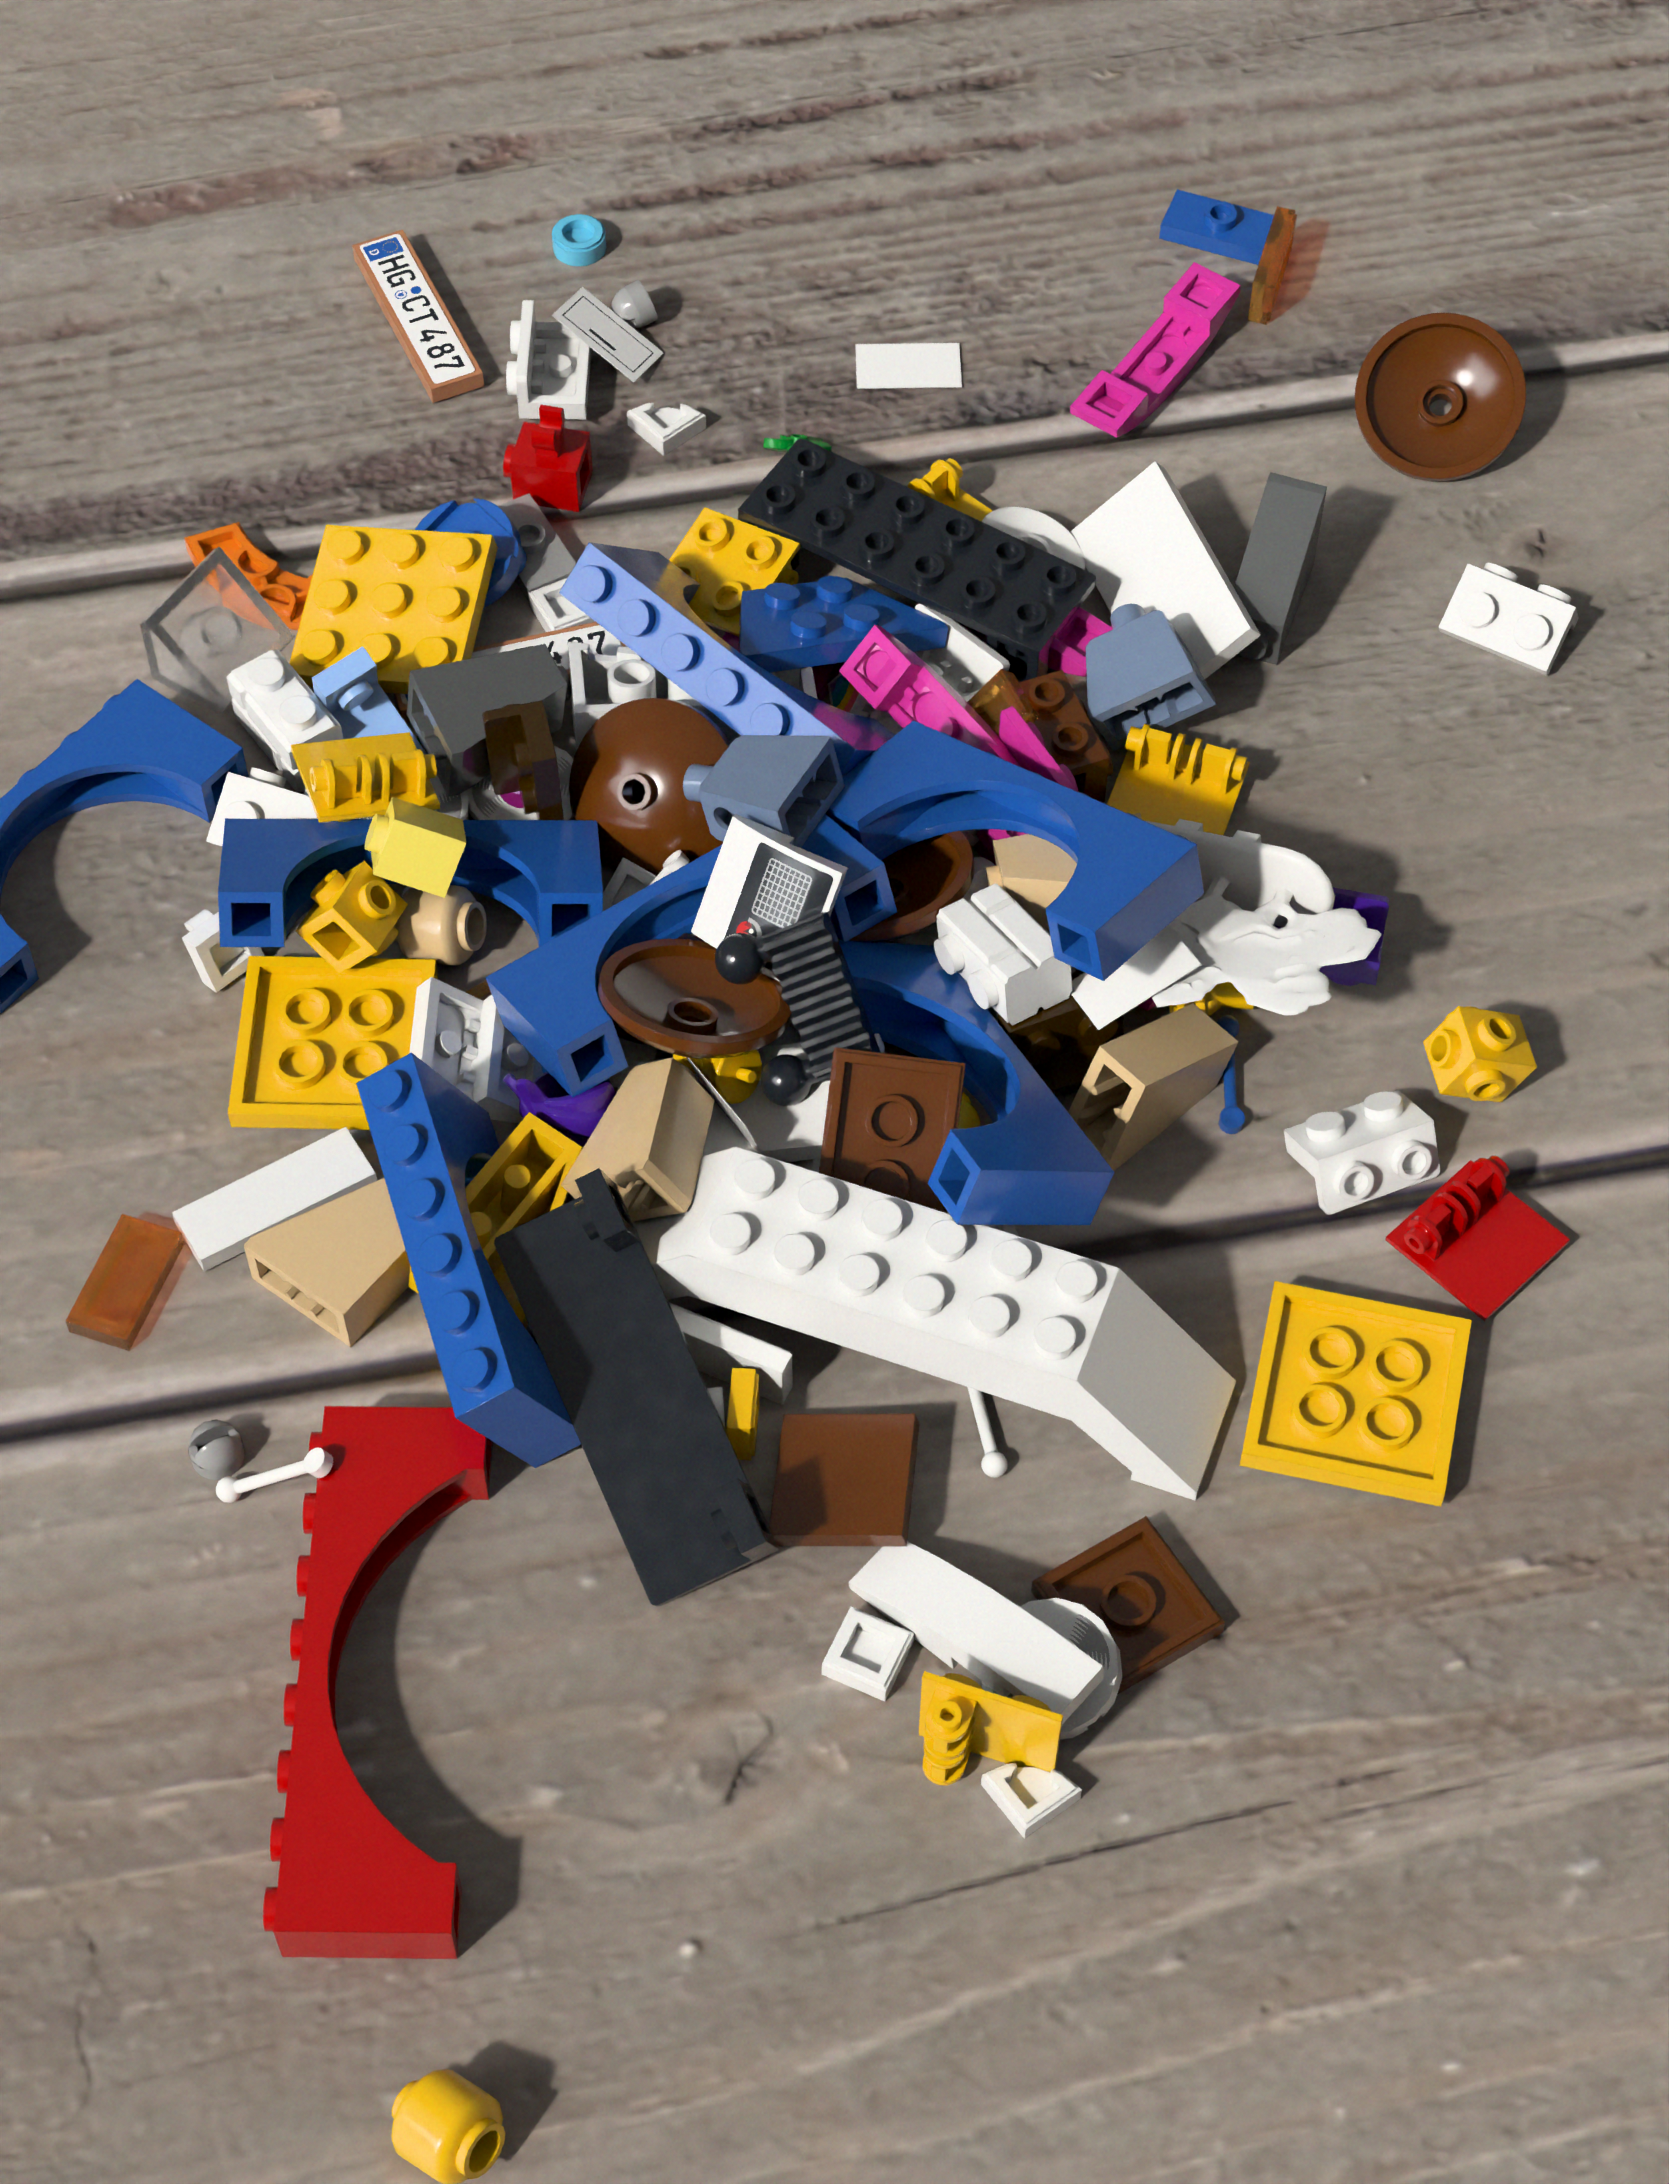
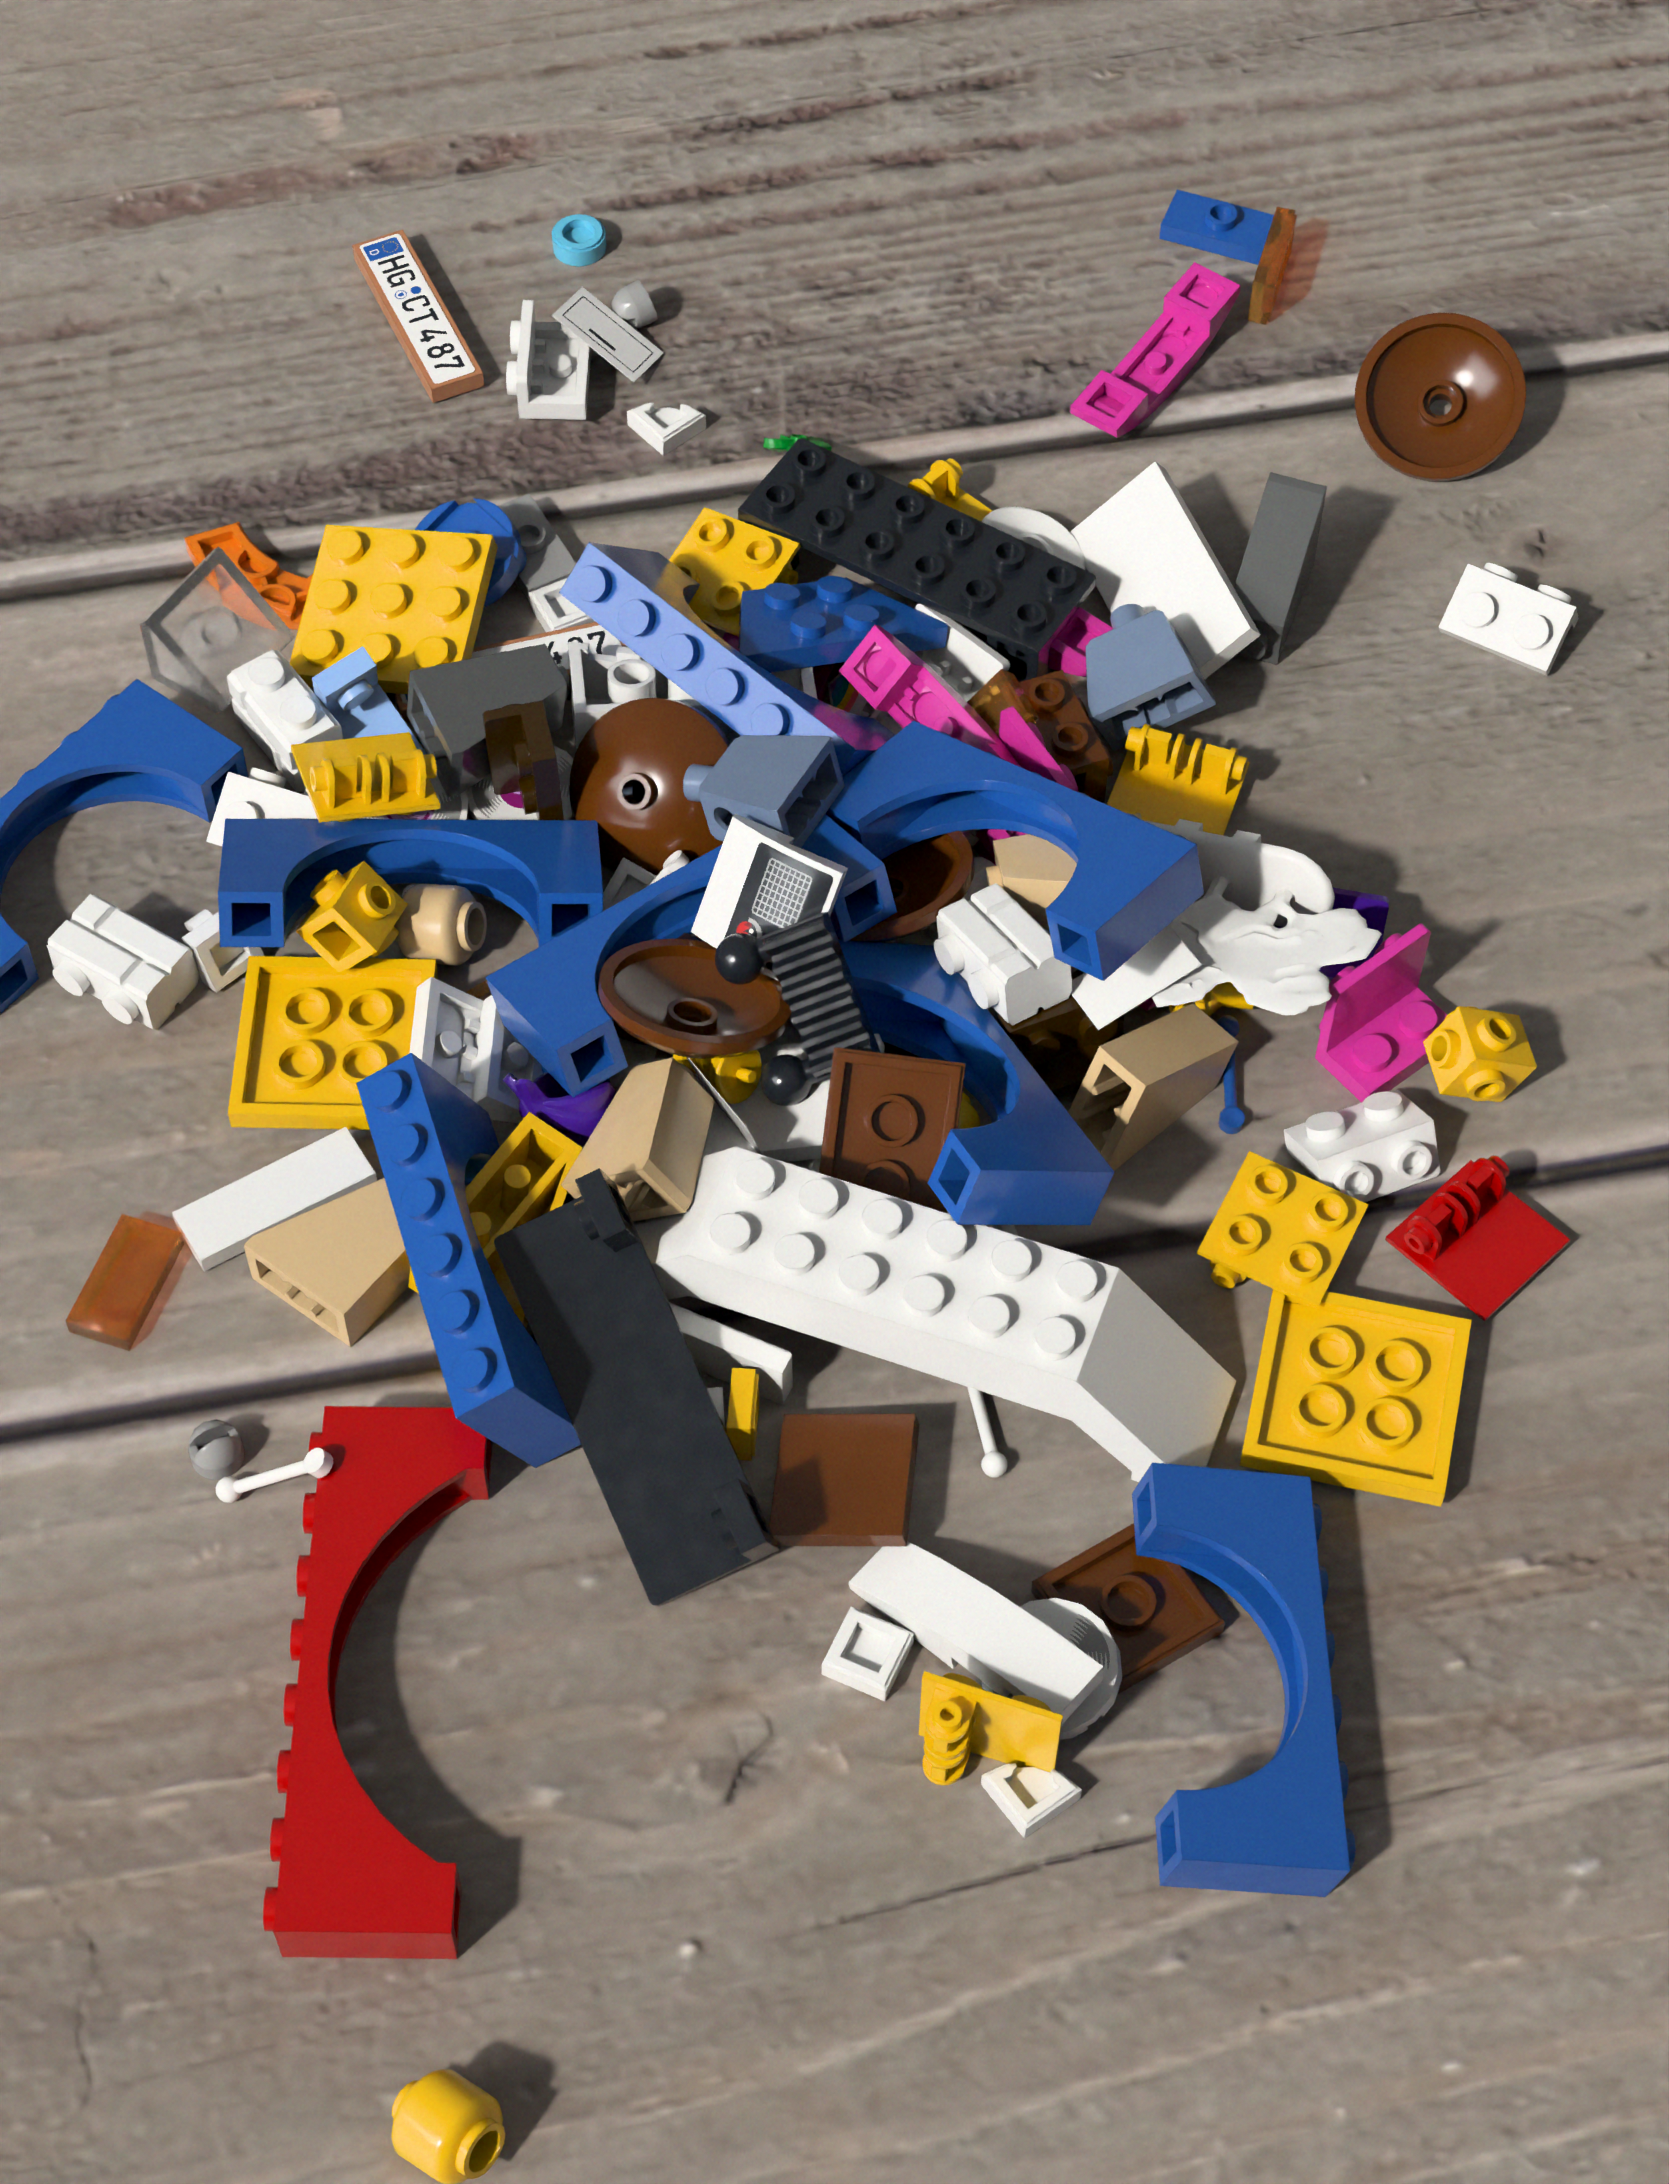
(122, 963): none -> white brick
(416, 846): light yellow brick -> none
(550, 462): red brick -> none
(908, 365): white sticker -> none
(1259, 1545): none -> blue arch
(1280, 1231): none -> yellow hinge
(1379, 1018): none -> dark pink bracket

